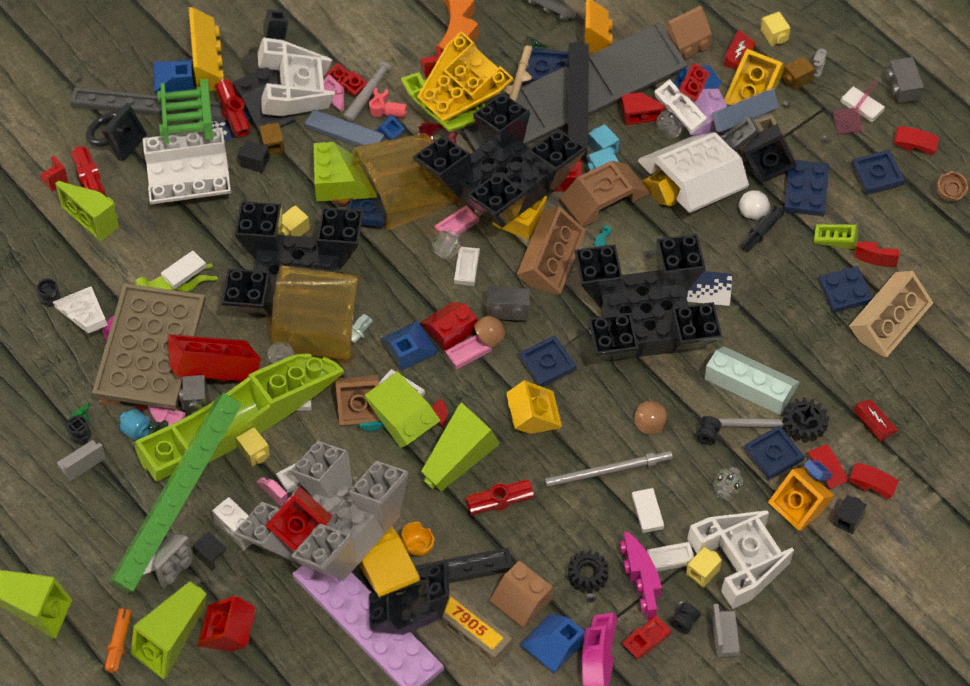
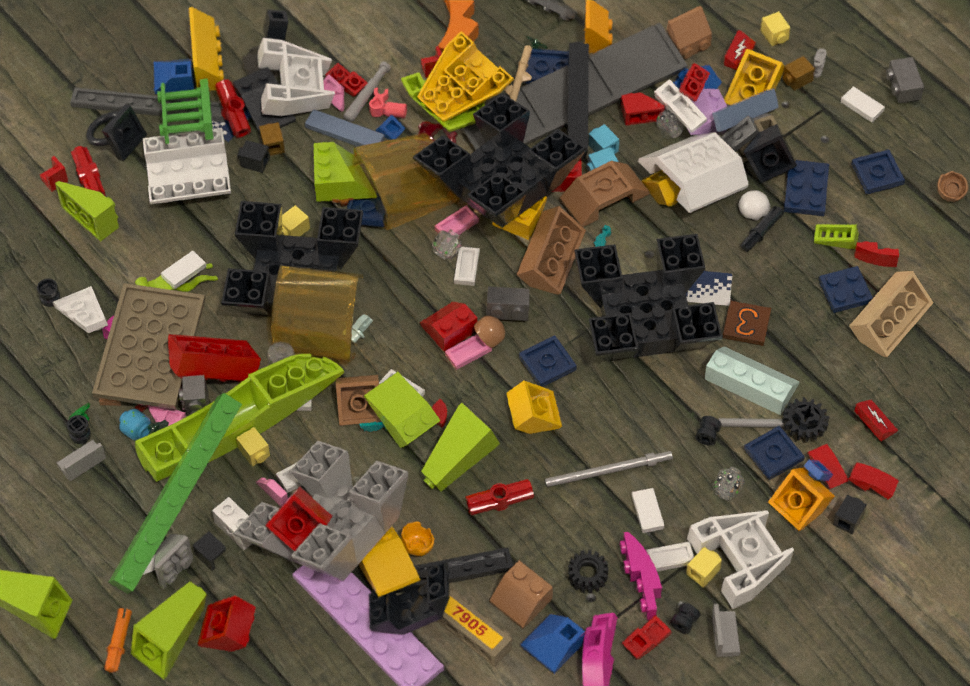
(409, 345): blue slope -> none
(650, 417): medium nougat hair -> none
(746, 323): none -> reddish brown tile
(848, 119): clear pink piece -> none
(914, 138): red slope -> none

